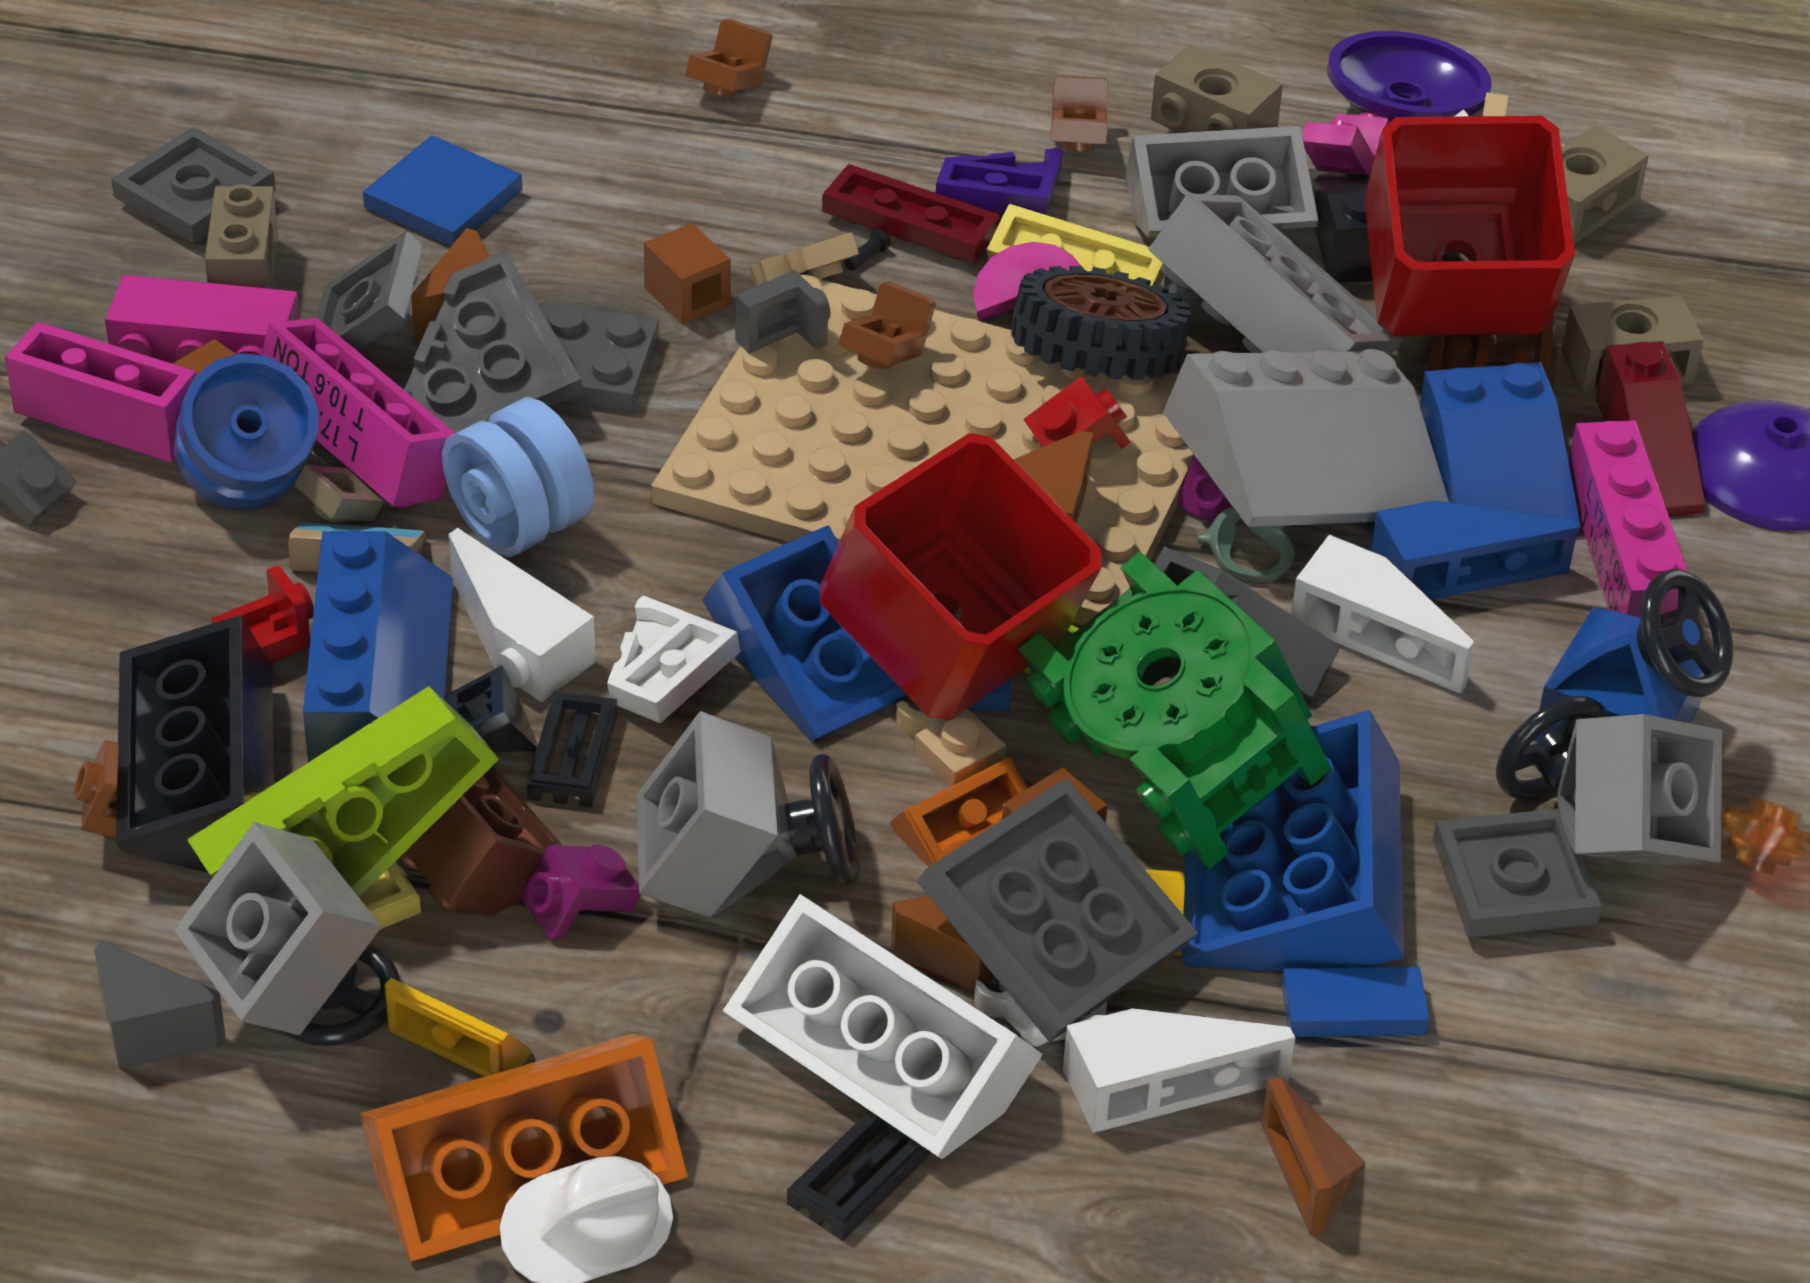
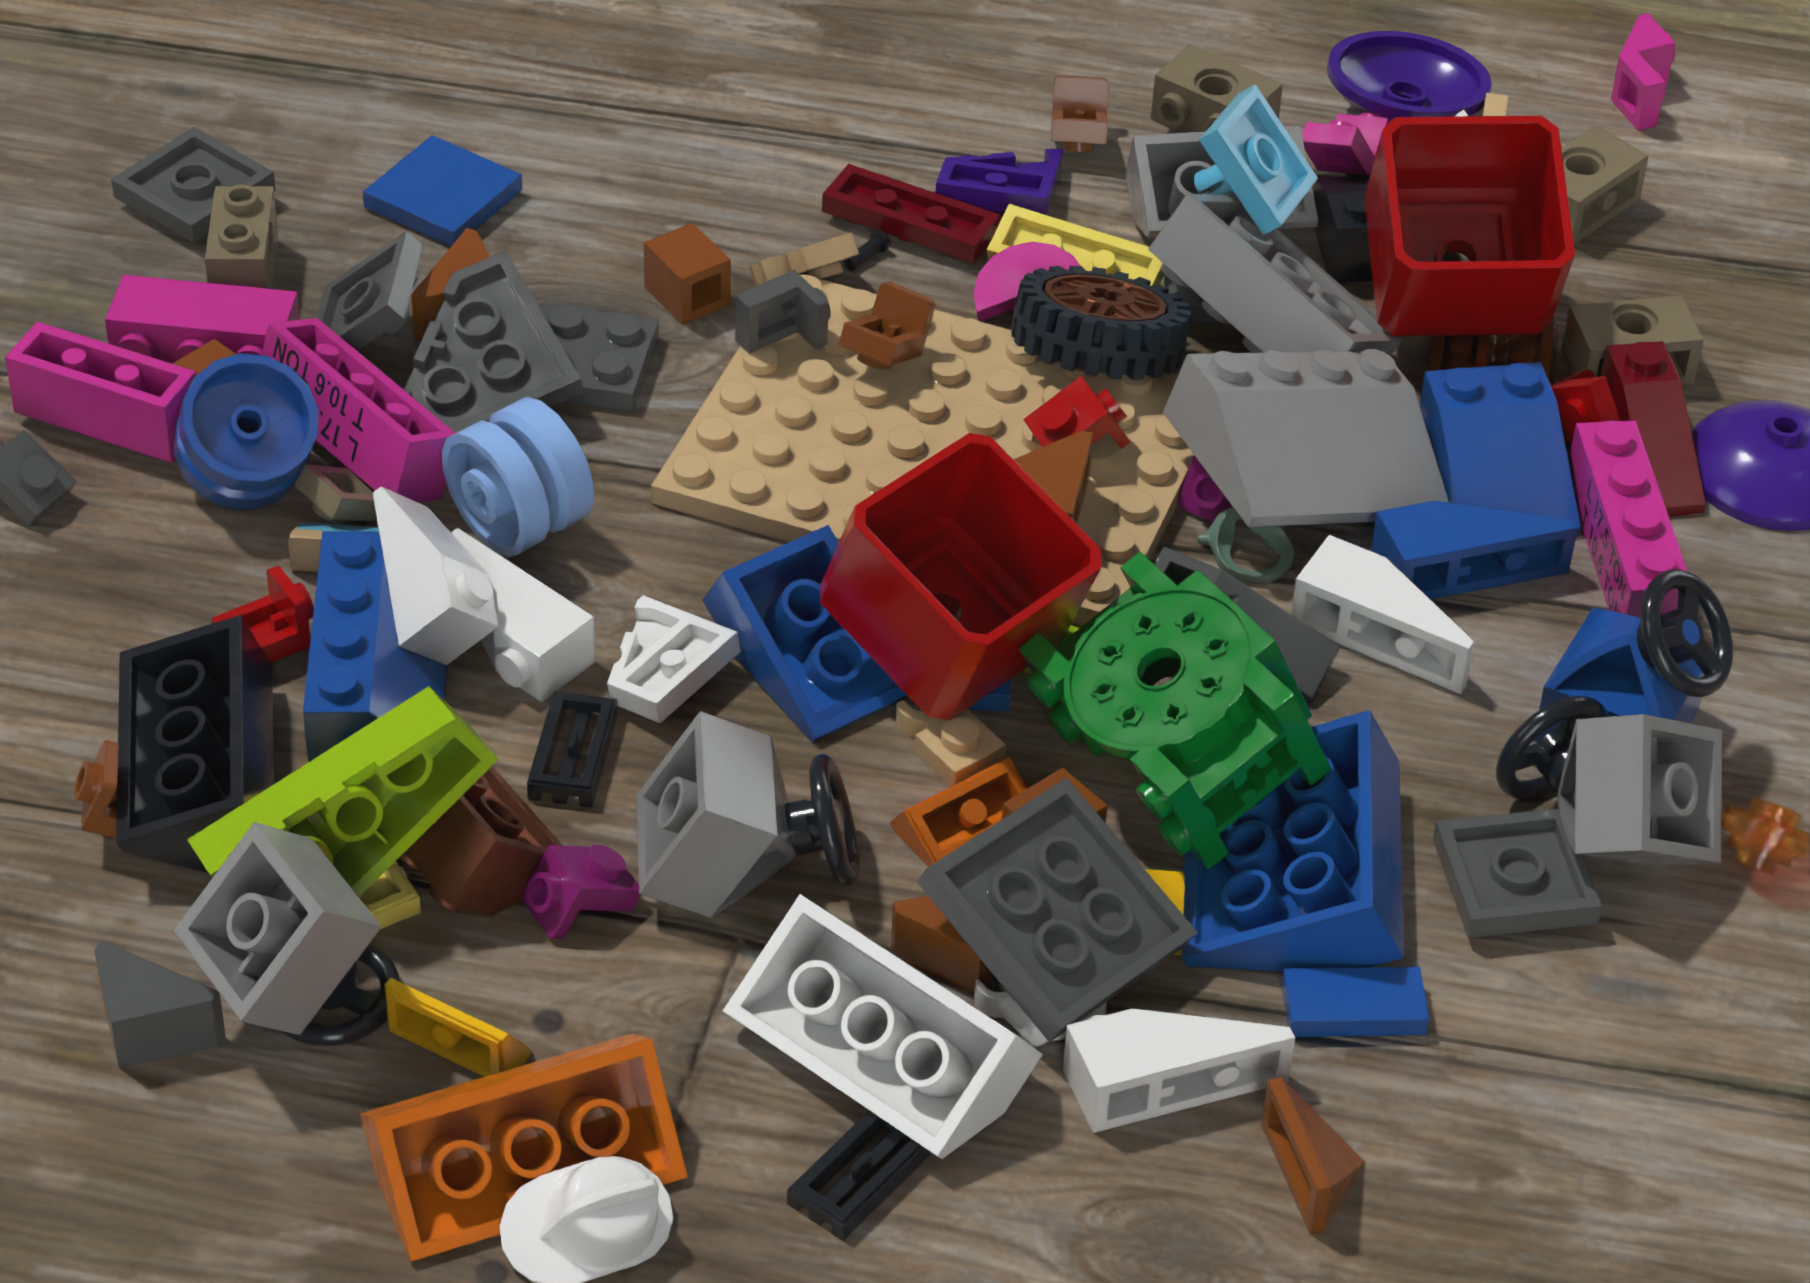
(435, 585): none -> white slope
(494, 712): black slope -> none
(736, 60): dark orange bracket -> none
(1255, 161): none -> medium azure tile
(1583, 400): none -> red bracket
(1643, 72): none -> dark pink slope

